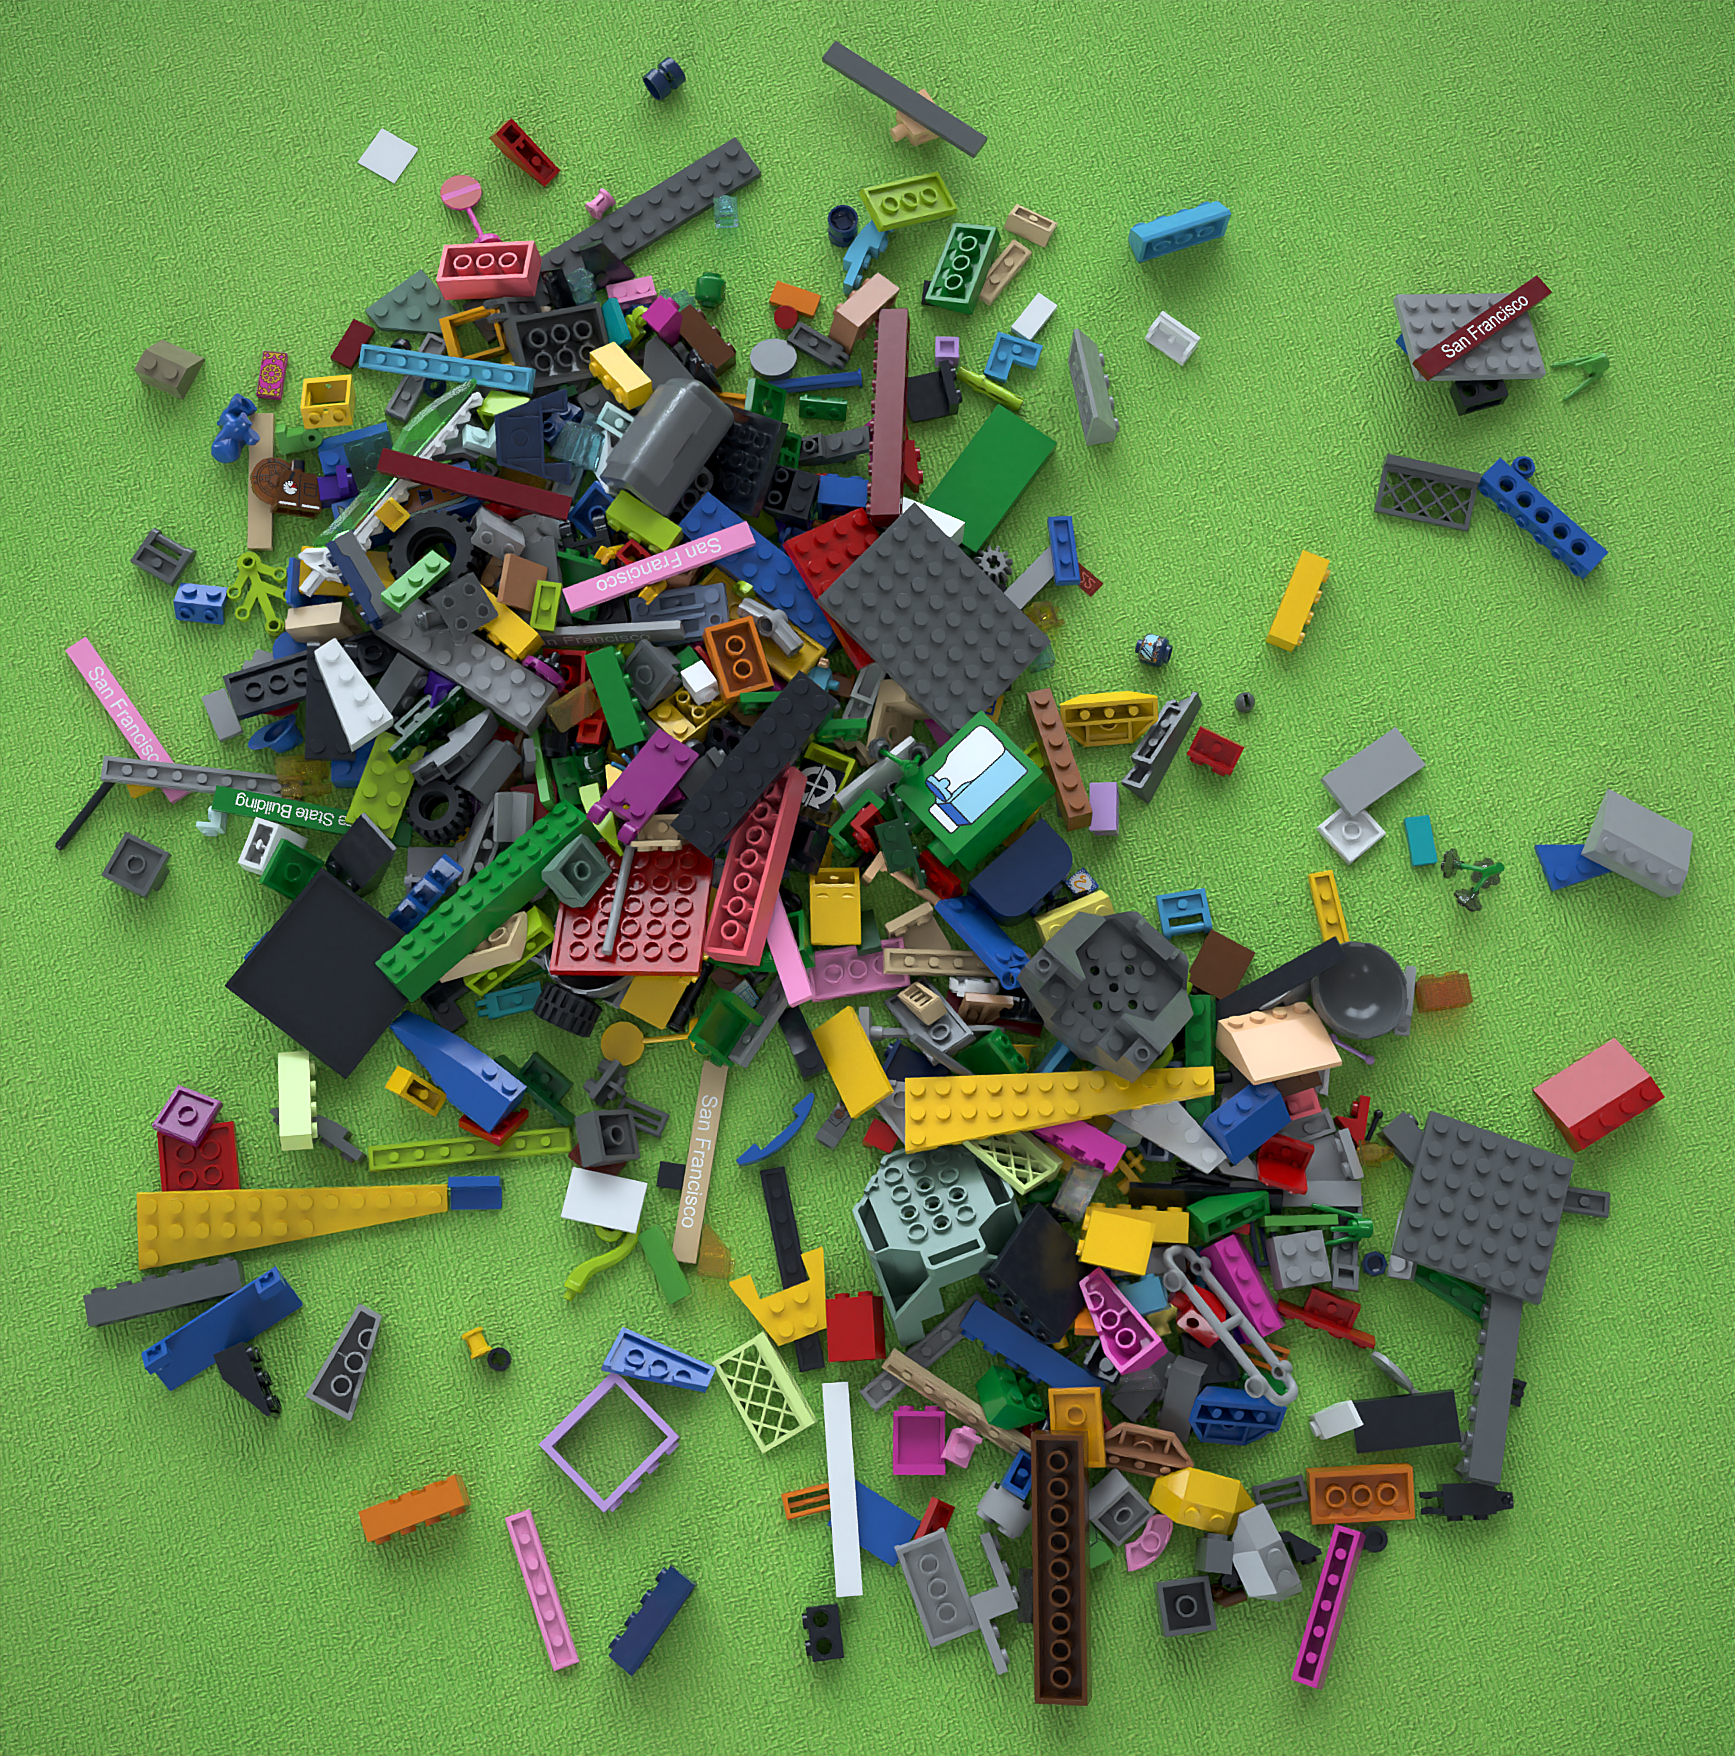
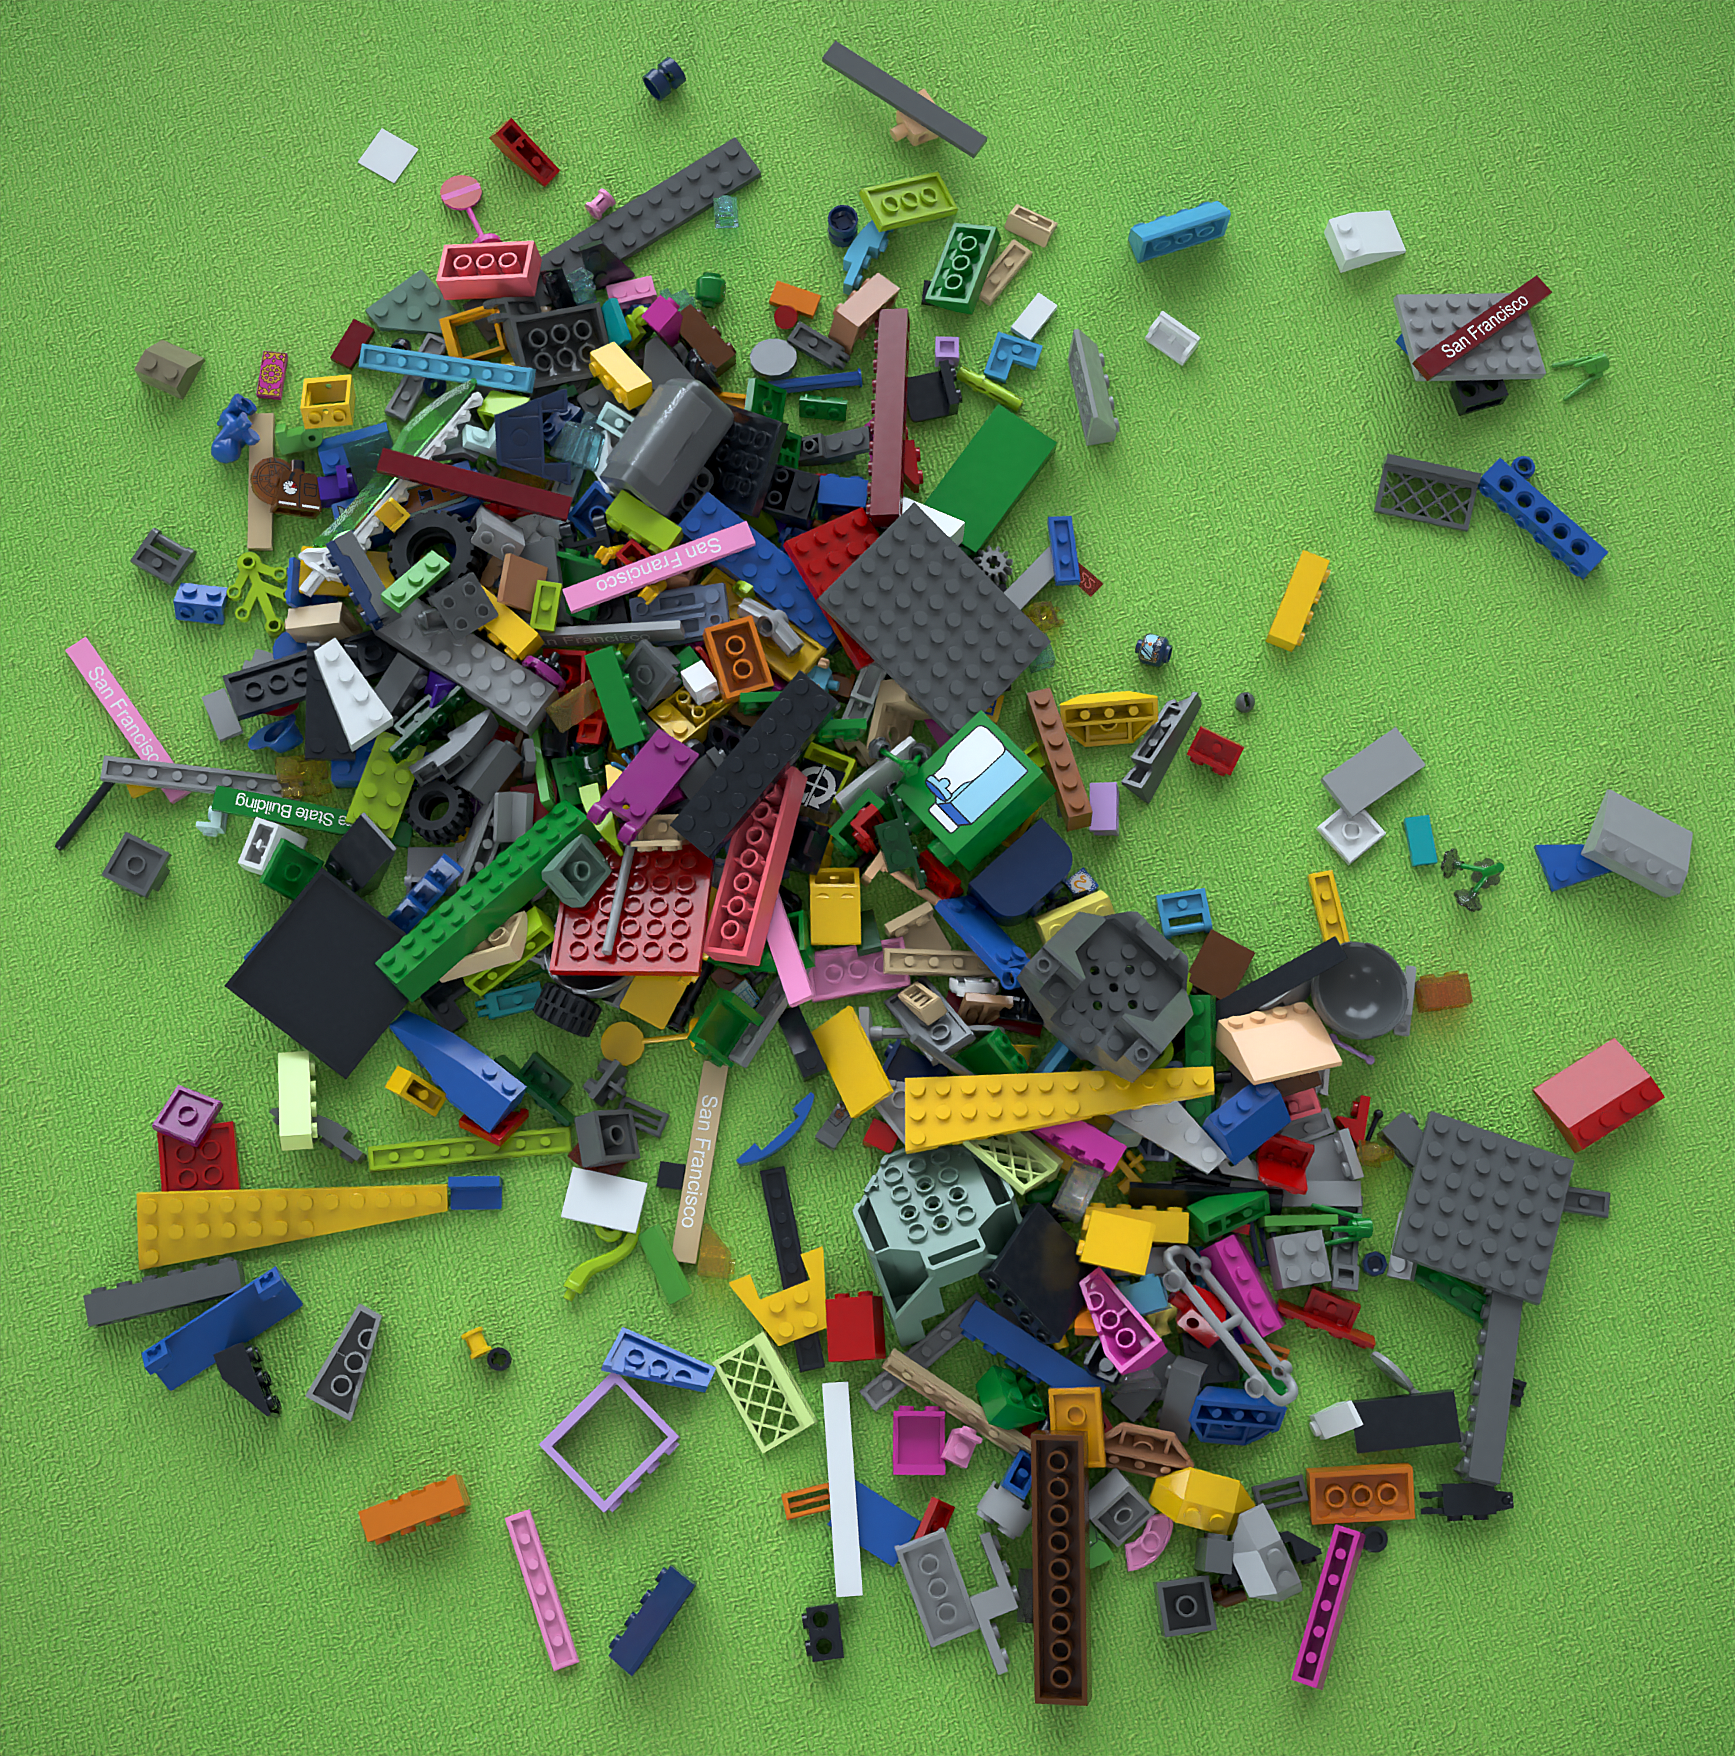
(1363, 239): none -> white slope

